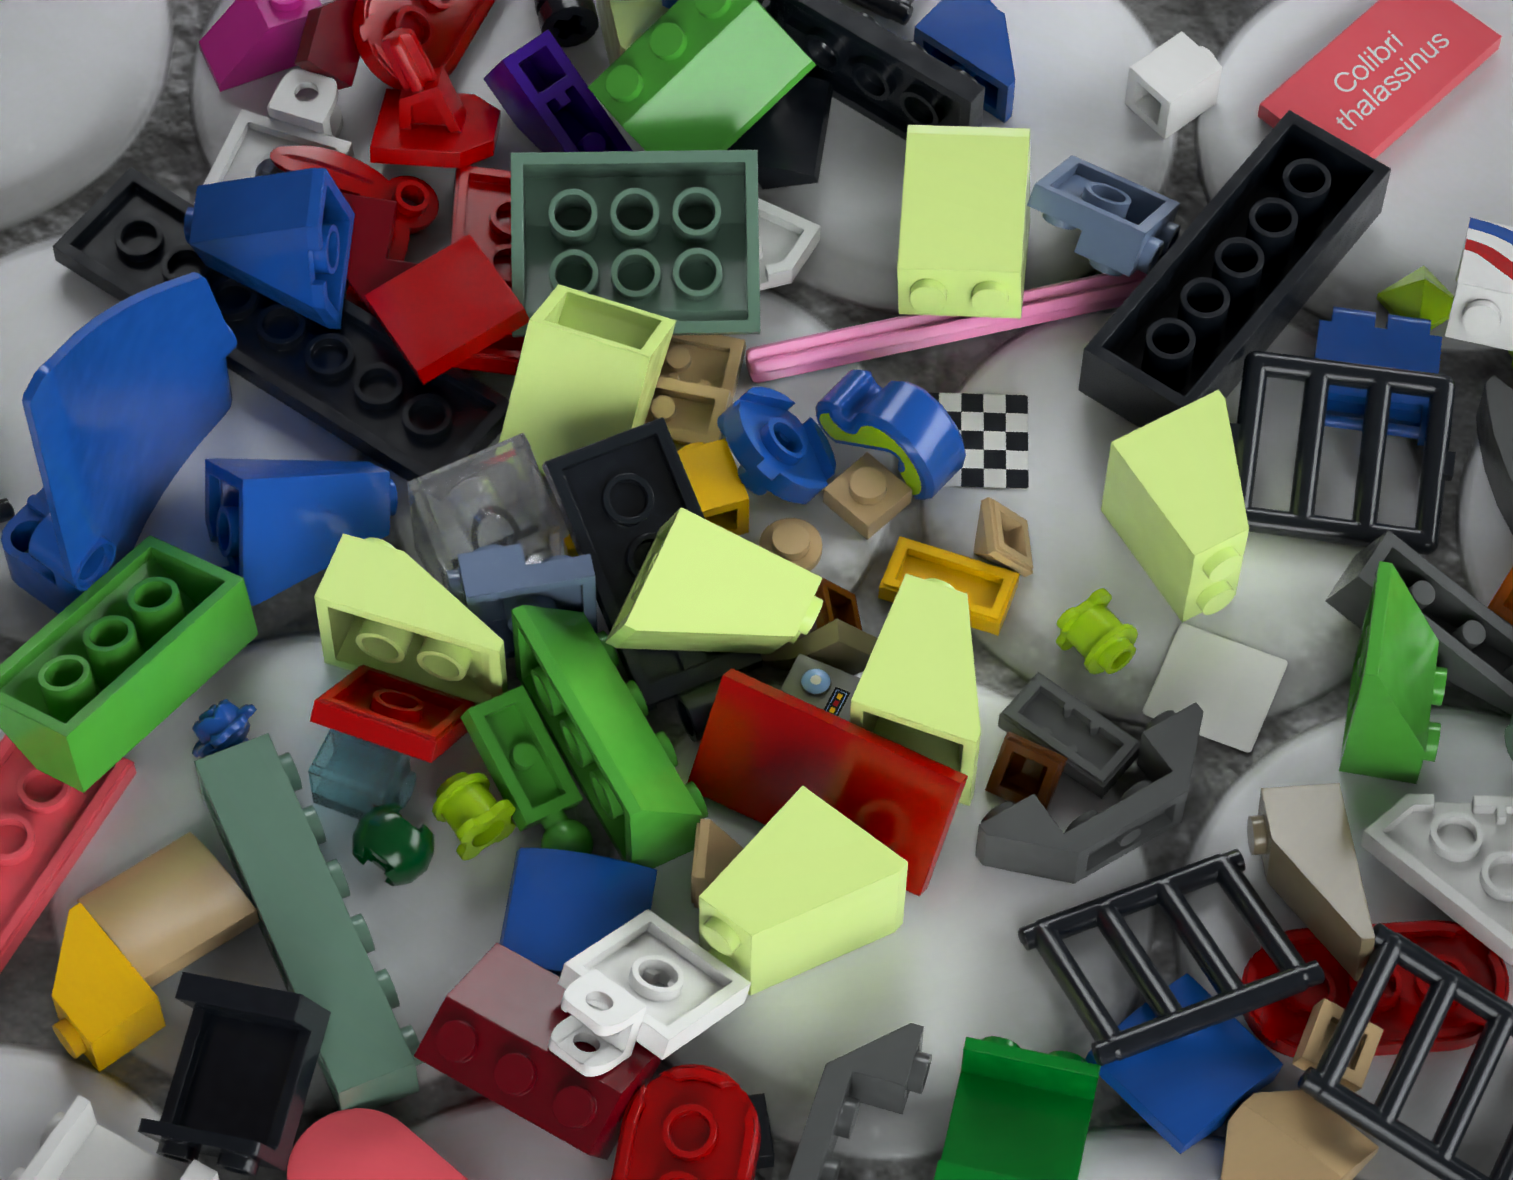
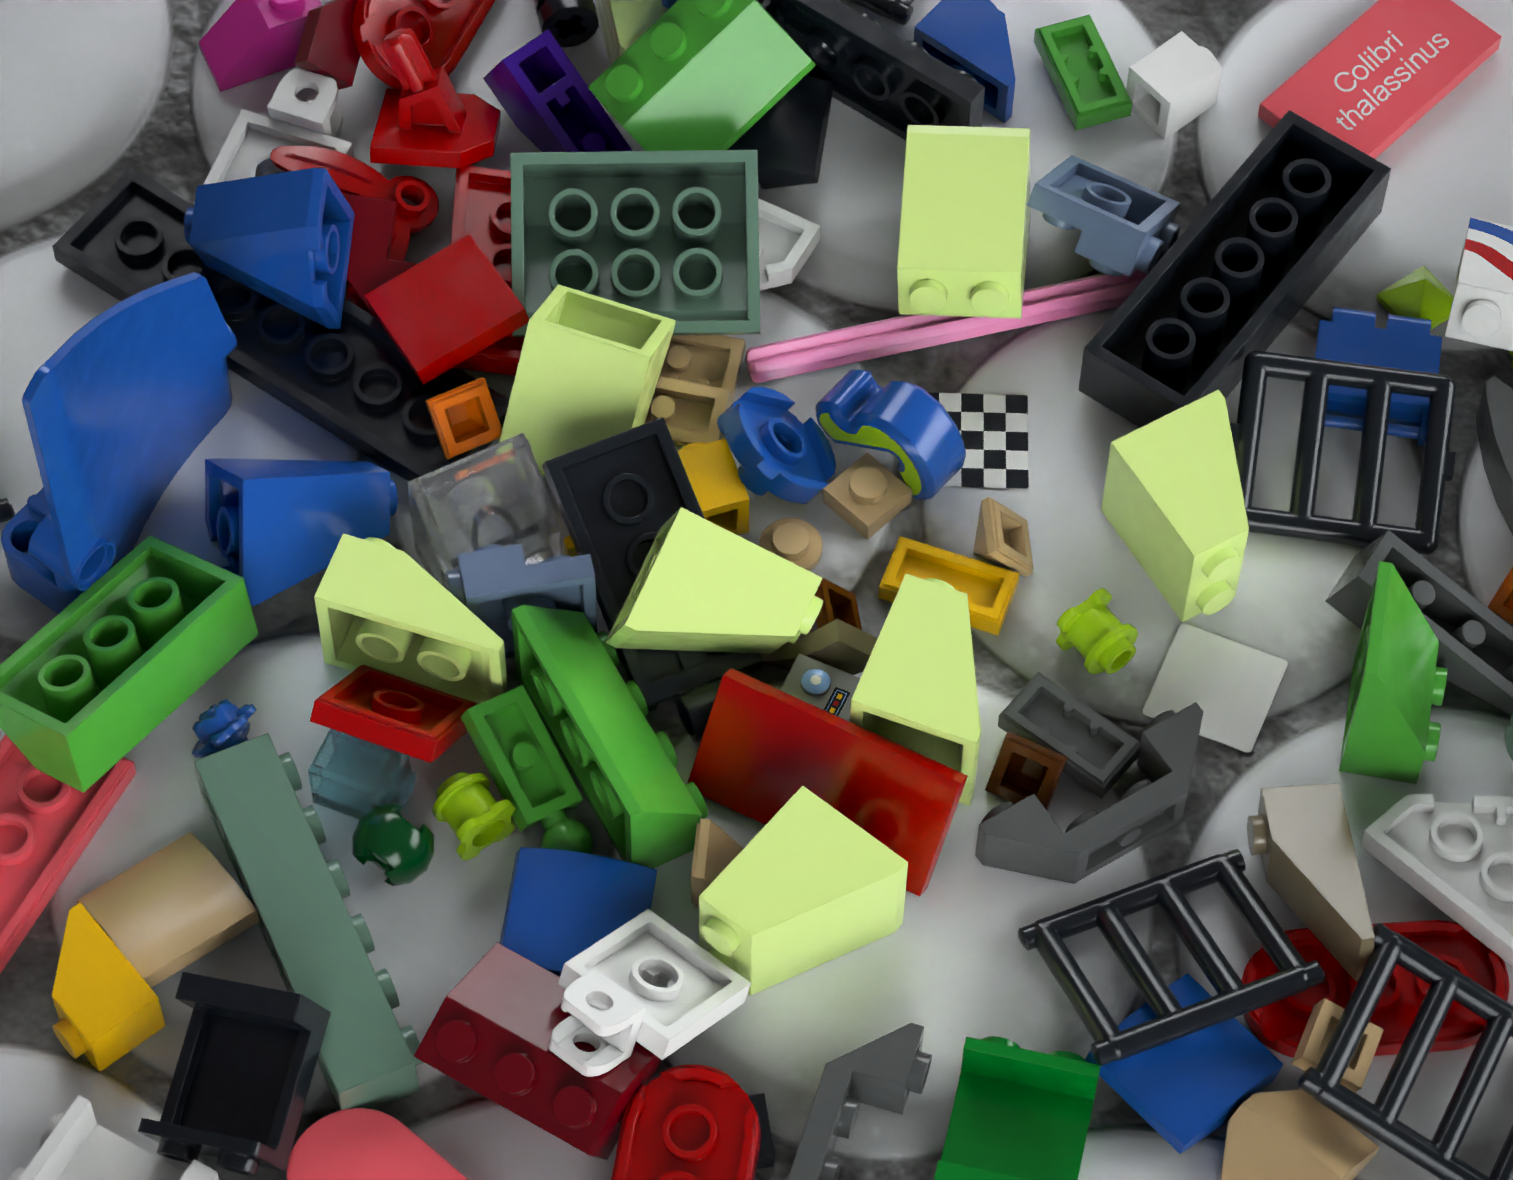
(464, 418): none -> orange slope
(1082, 72): none -> bright green plate

